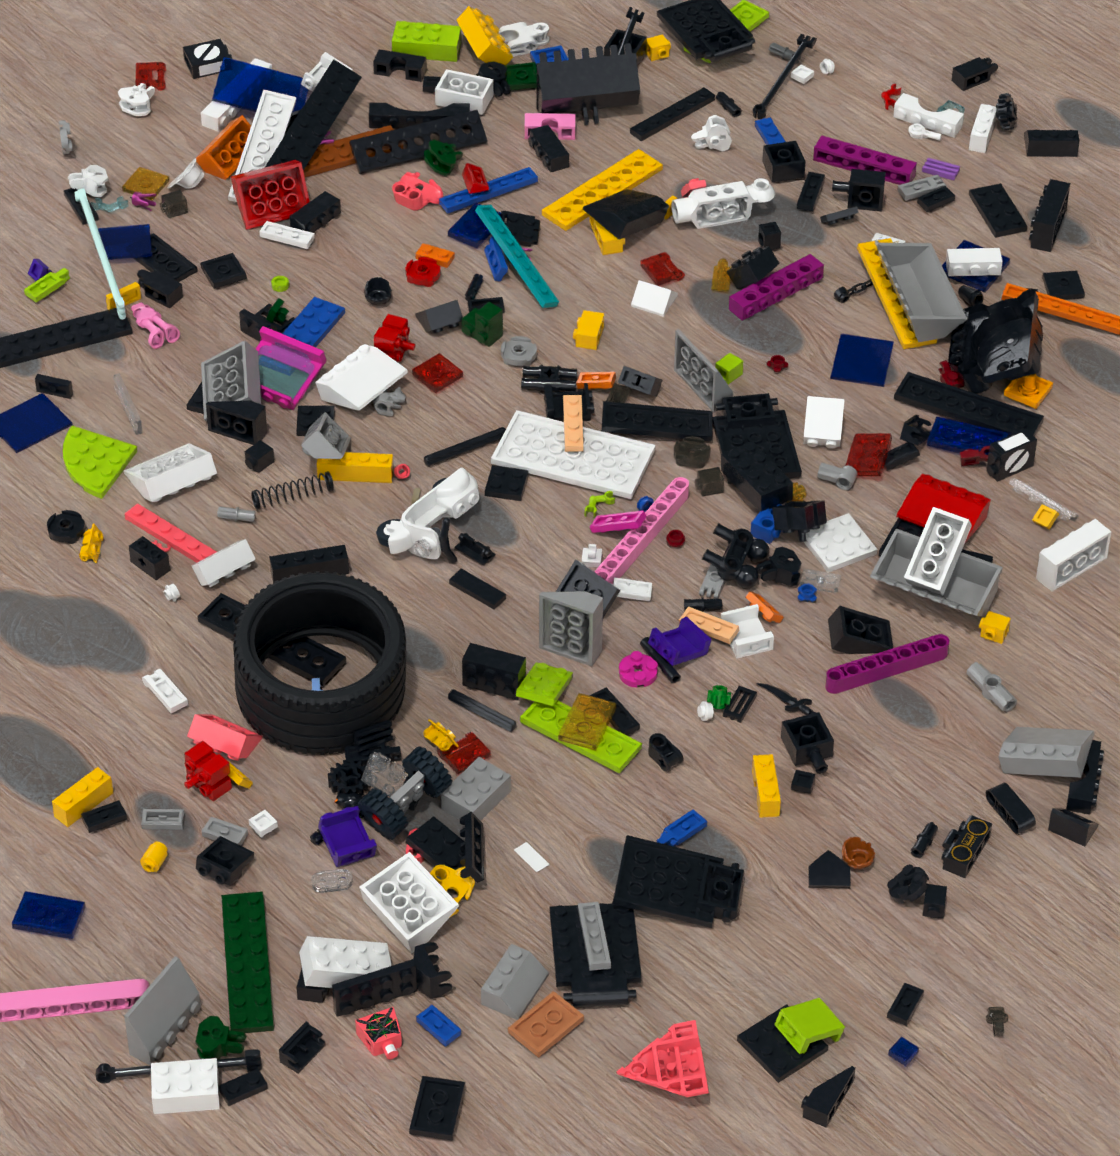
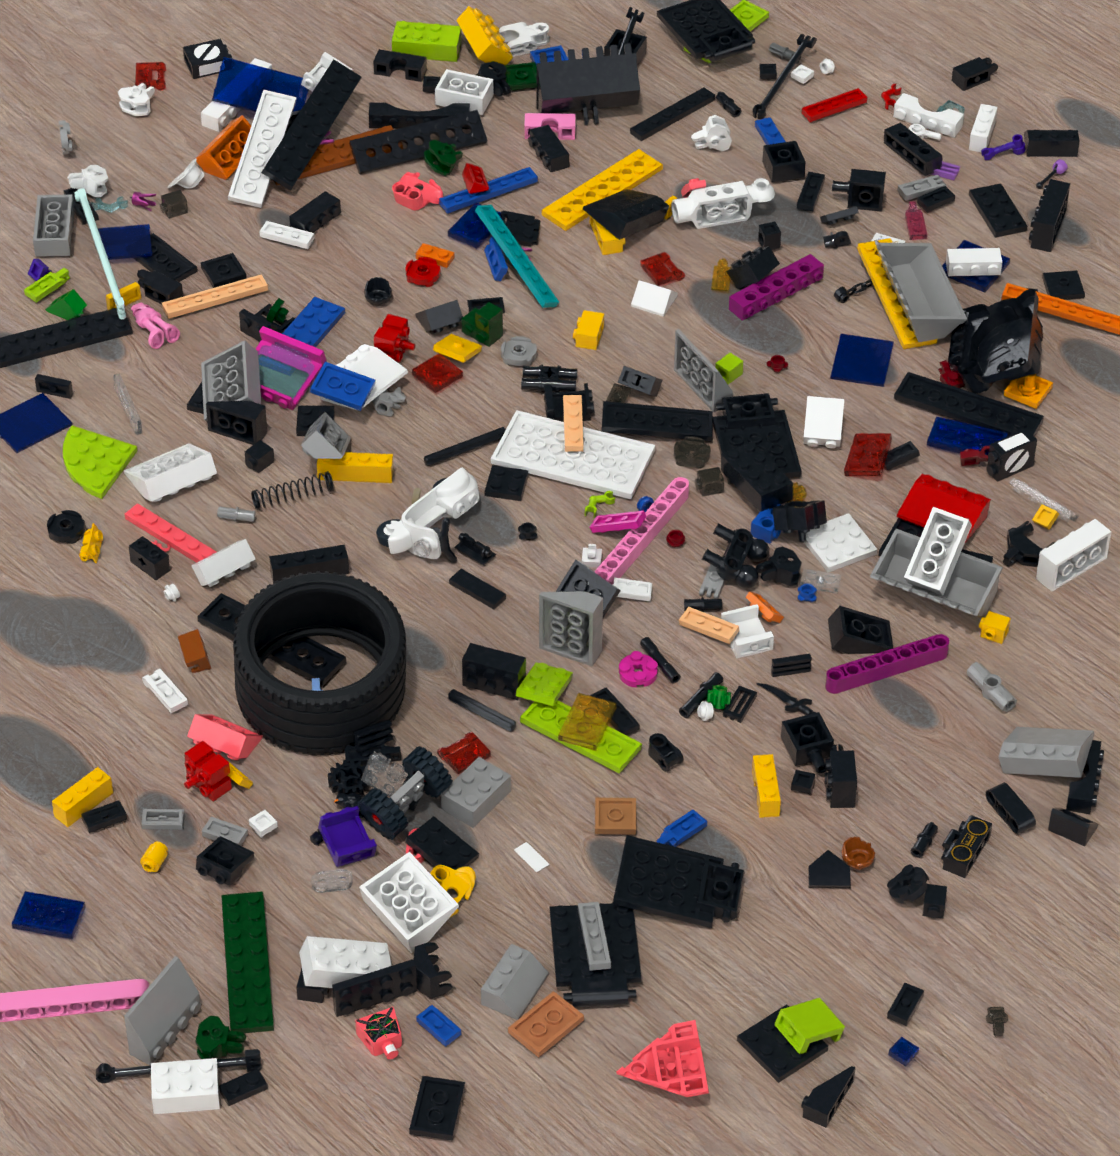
(53, 225): none -> light grey brick
(67, 305): none -> green slope
(145, 182): clear yellow tile -> none
(194, 651): none -> dark orange hinge
(214, 296): none -> light nougat plate
(270, 193): red slope -> none
(280, 283): lime tile -> none
(301, 1047): black hinge -> none
(342, 386): none -> blue plate
(405, 474): coral hinge -> none
(440, 736): yellow hinge -> none
(457, 348): none -> yellow plate
(473, 847): black hinge -> none
(474, 287): black axle -> none
(527, 531): none -> black plate
(596, 380): orange plate -> none
(615, 816): none -> medium nougat plate
(657, 47): yellow brick -> none
(680, 643): dark purple panel -> none
(695, 700): none -> black pin
(767, 71): none -> black plate
(791, 665): none -> black tile
(834, 105): none -> red plate
(837, 240): none -> black piece
(841, 778): none -> black brick
(842, 476): light grey piece -> none
(856, 157): magenta brick -> none
(912, 149): none -> black brick
(913, 432): black hinge -> none
(915, 222): none -> clear pink hinge
(971, 295): black cone -> none
(1006, 111): black gear -> none
(1017, 146): none -> dark purple brick
(1021, 548): none -> black connector
(1058, 167): none -> hinge

